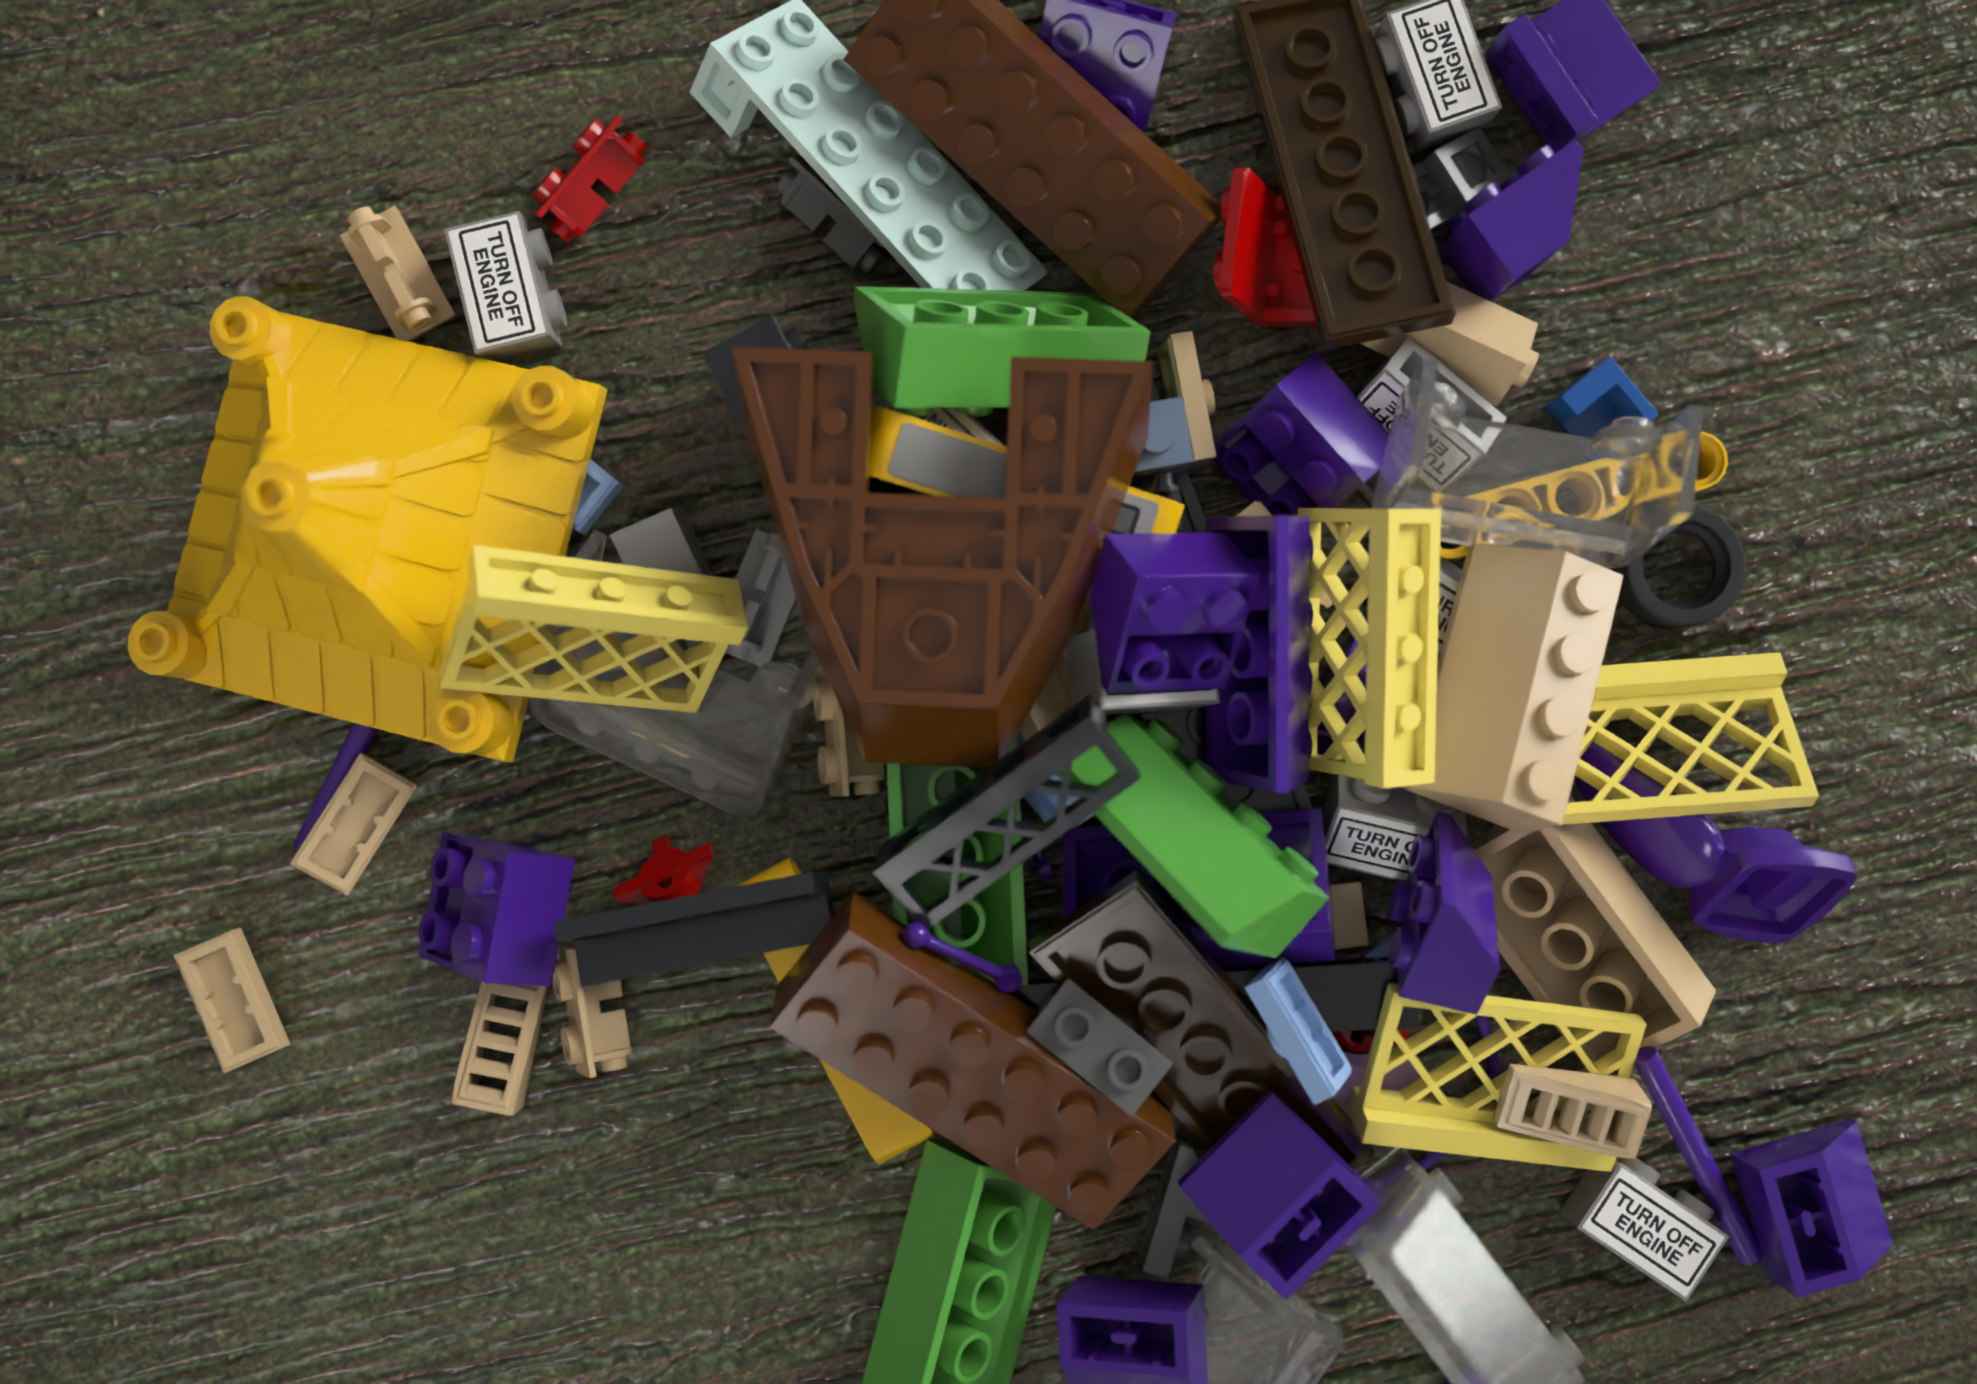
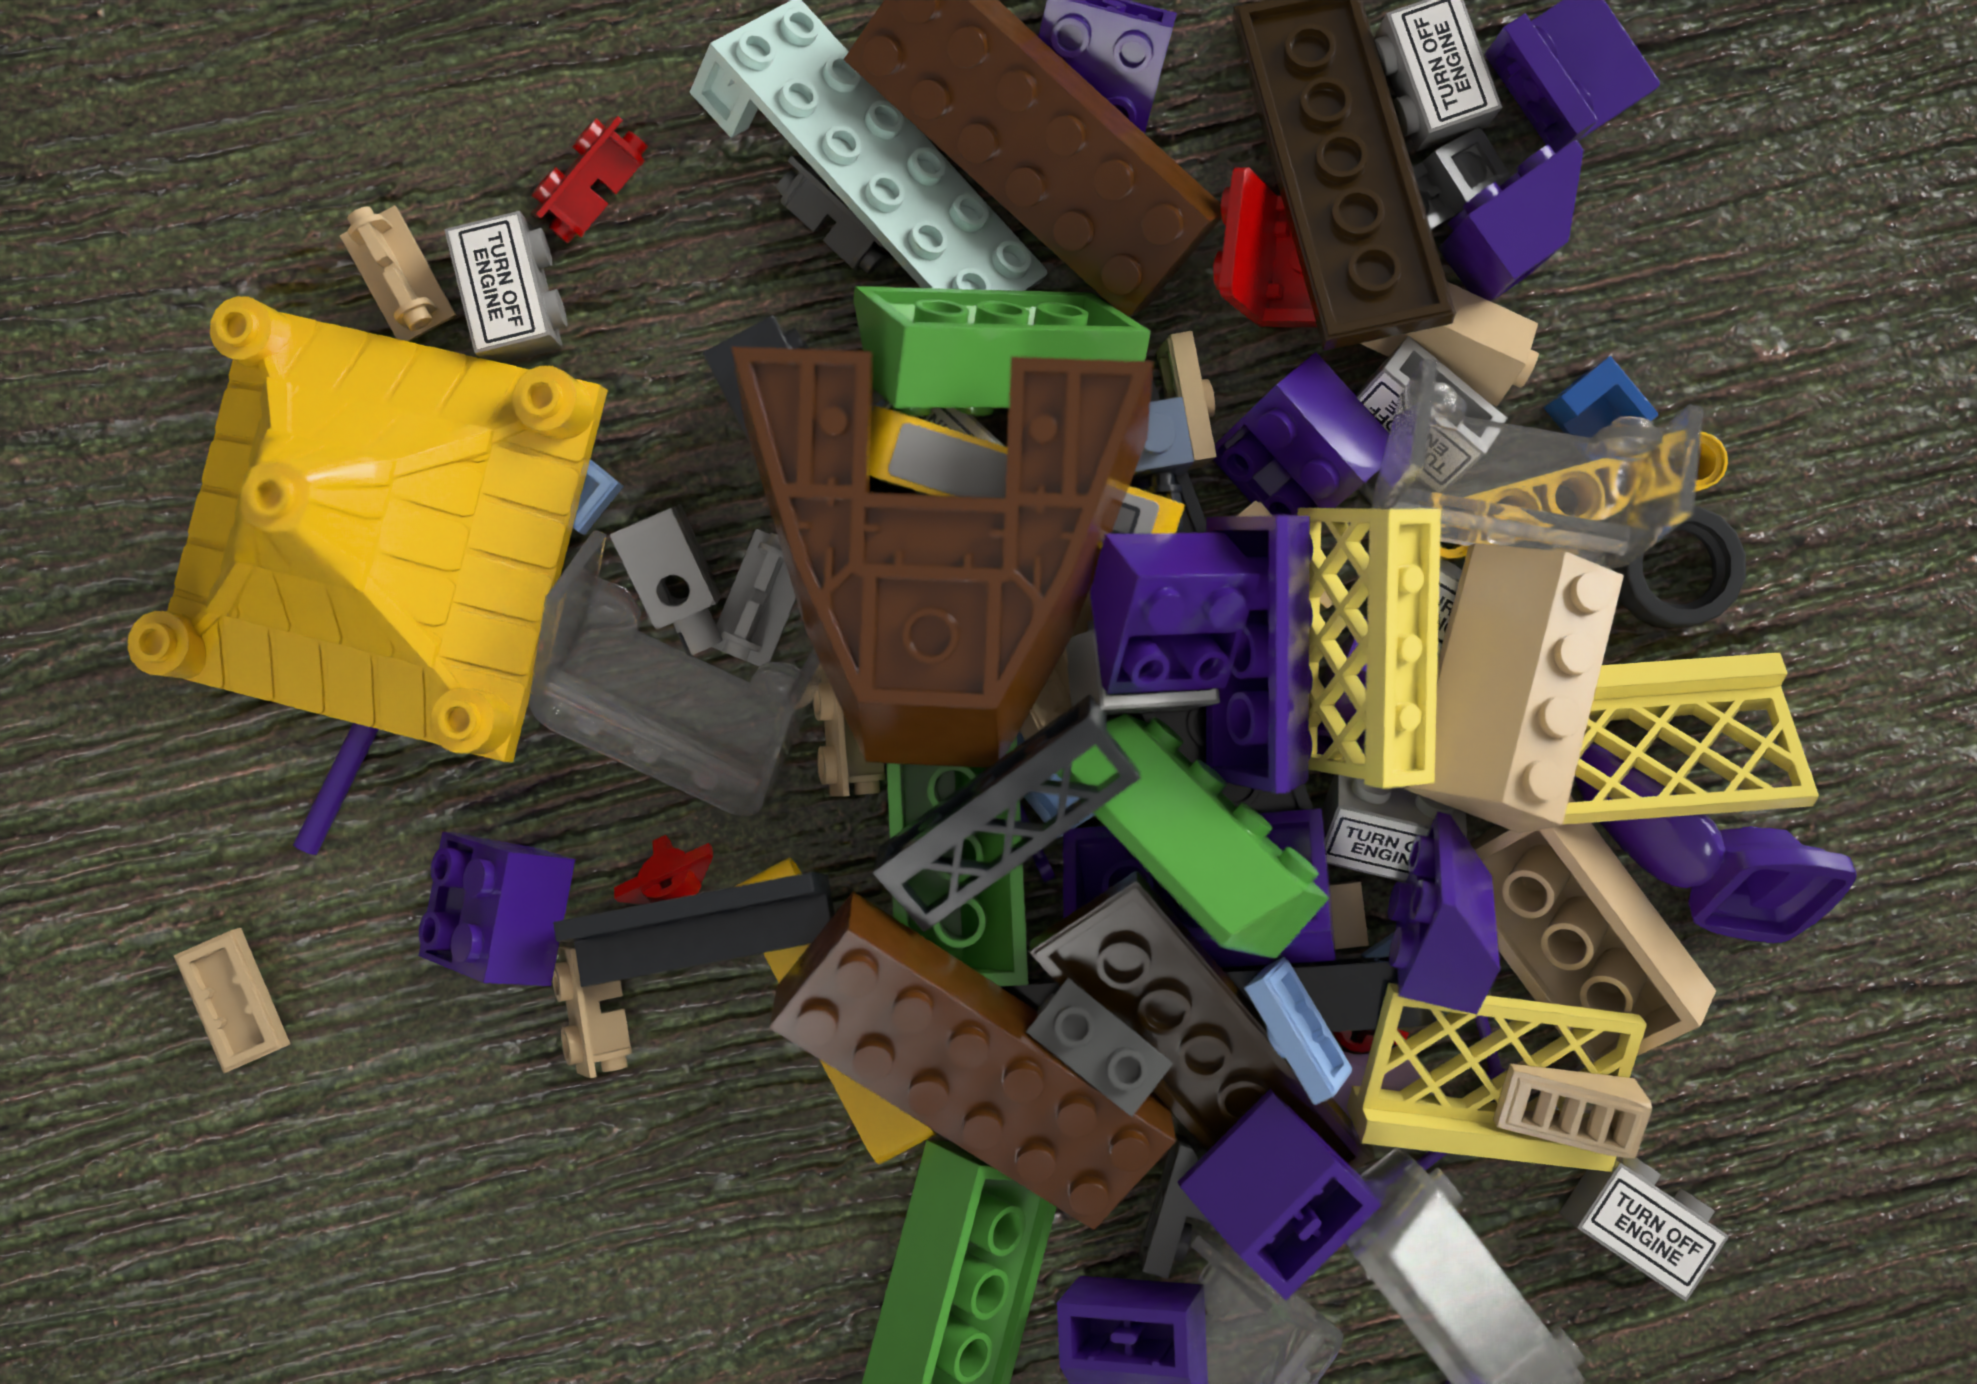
(354, 824): tan plate -> none
(472, 1064): tan slope -> none
(596, 601): light yellow fence -> none
(1006, 976): dark purple hinge -> none
(1697, 1155): dark purple bar -> none
(1813, 1208): dark purple slope -> none

